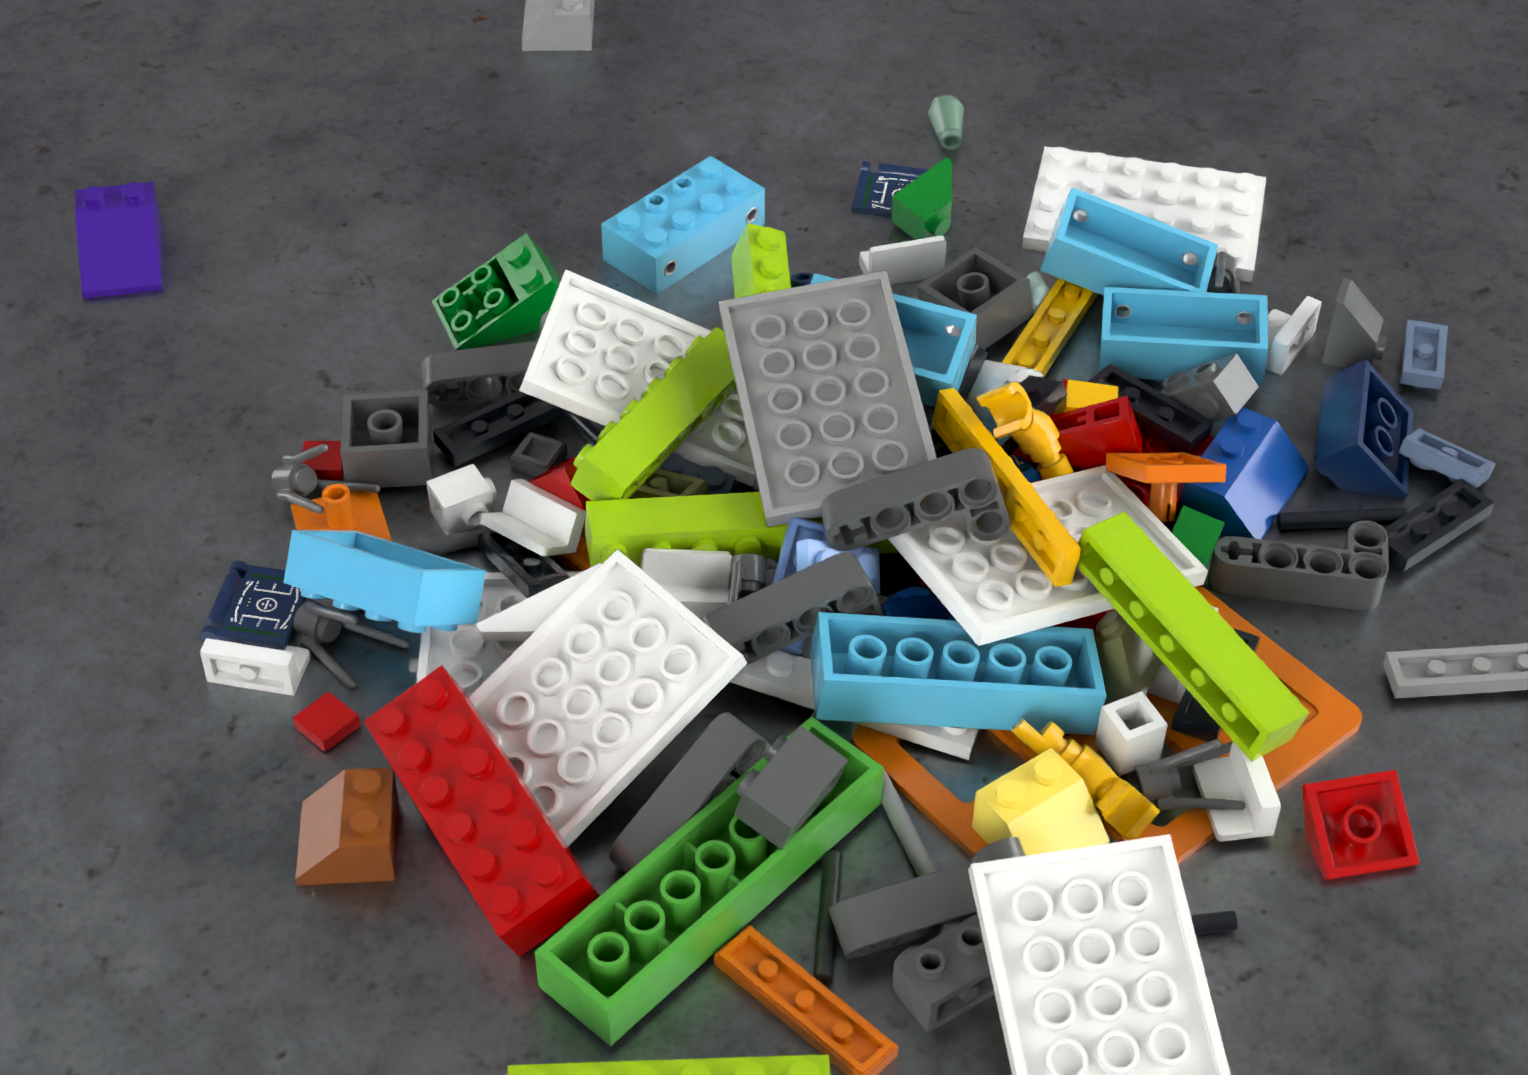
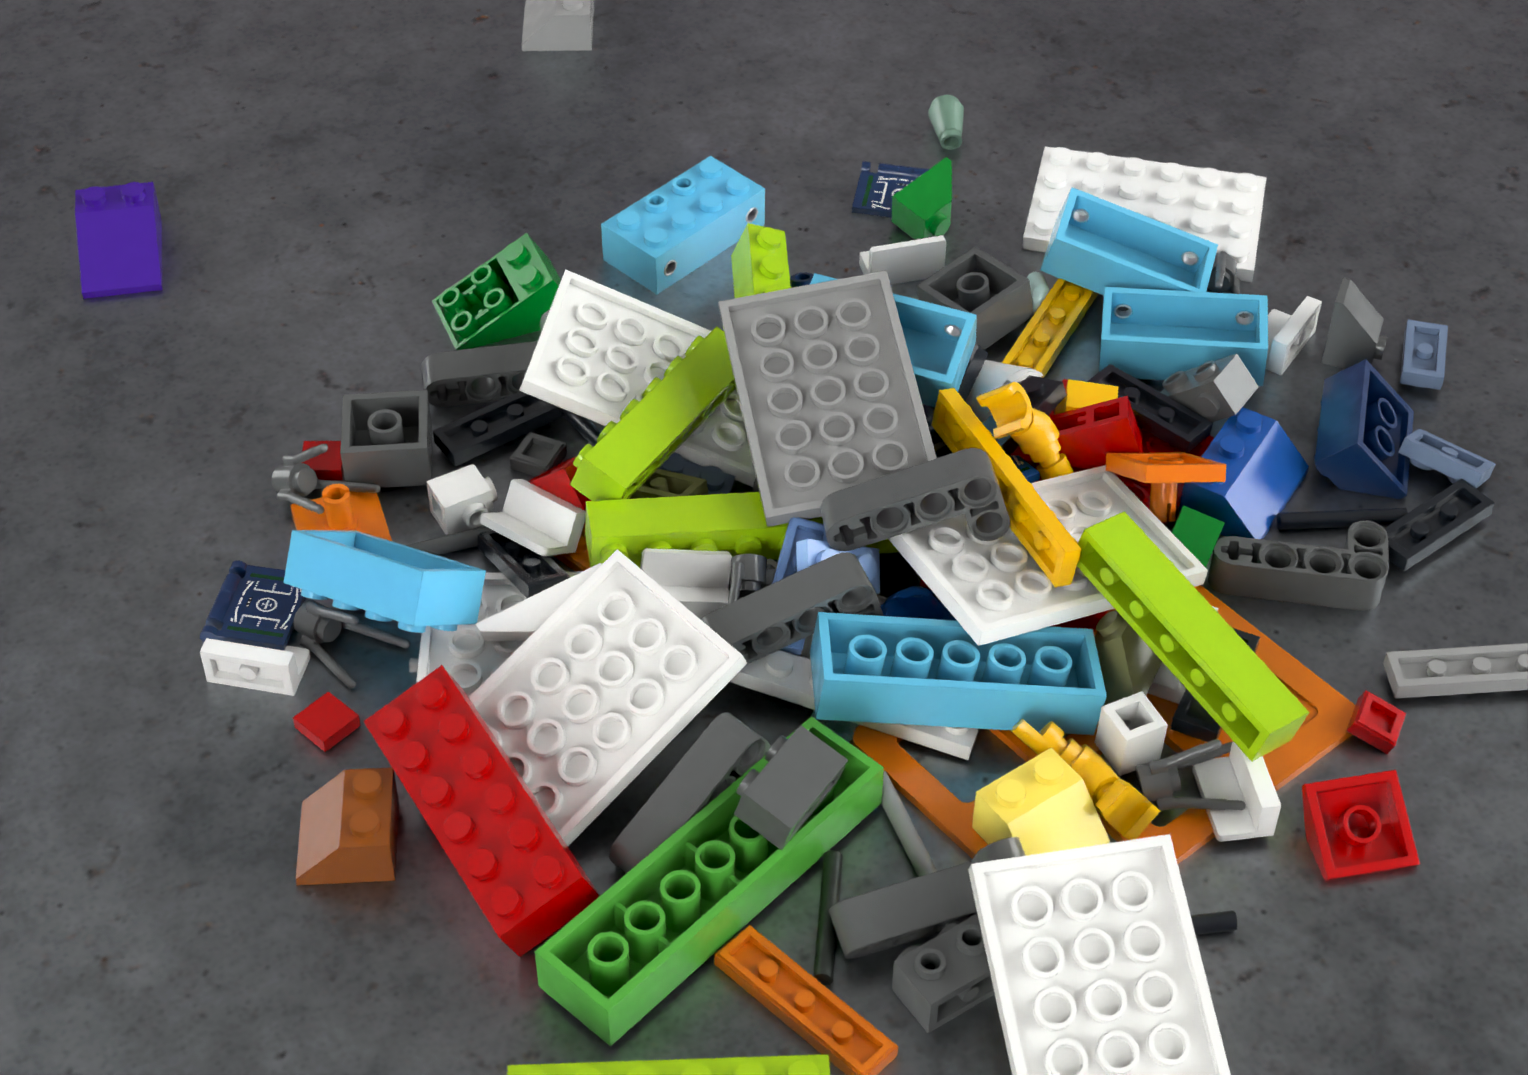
(1376, 722): none -> red tile

